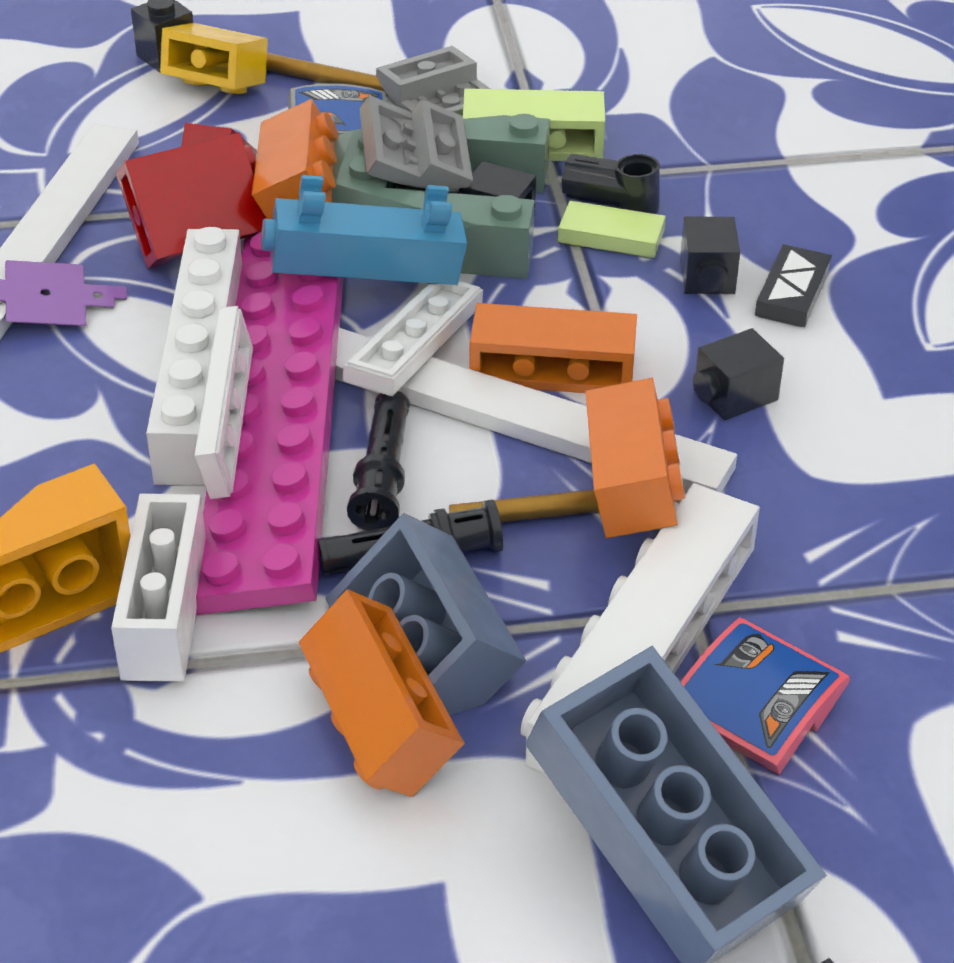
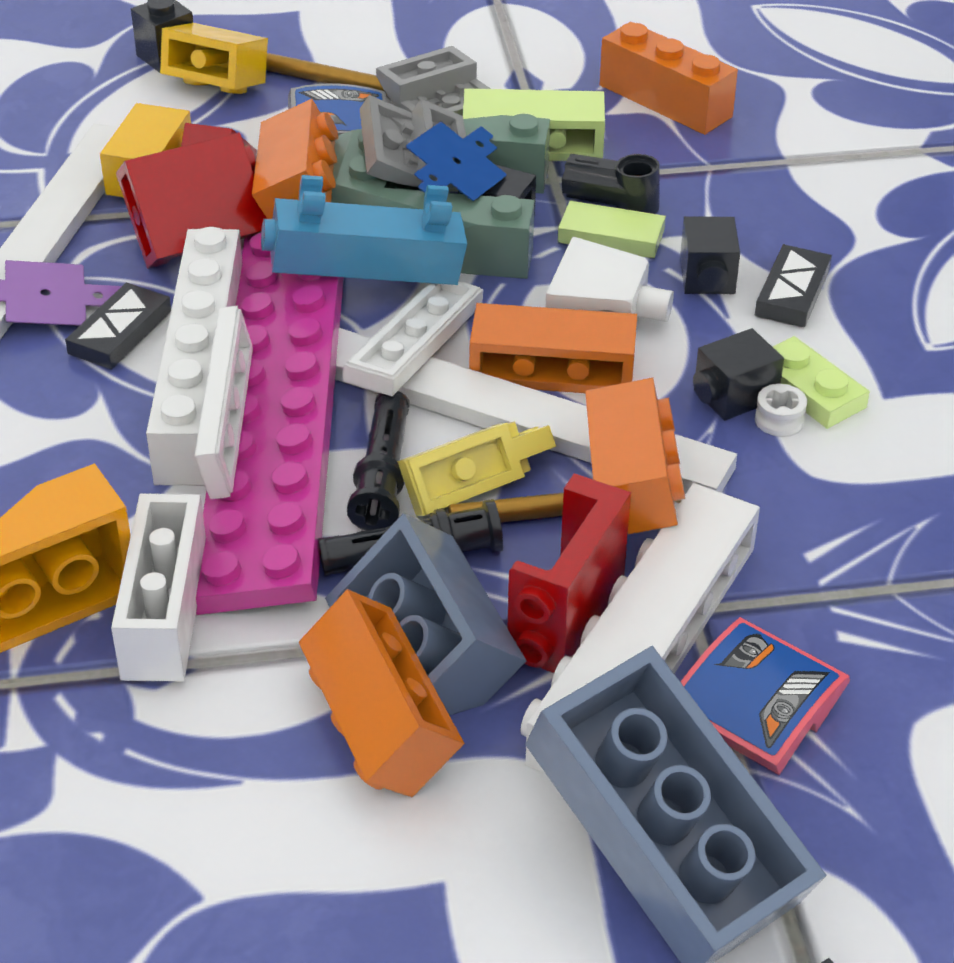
(118, 325): none -> black tile
(142, 133): none -> yellow brick
(441, 145): none -> blue piece
(471, 465): none -> light yellow hinge
(555, 604): none -> red panel
(606, 281): none -> white torso
(668, 77): none -> orange brick
(780, 410): none -> white bush
(828, 390): none -> yellowish green plate

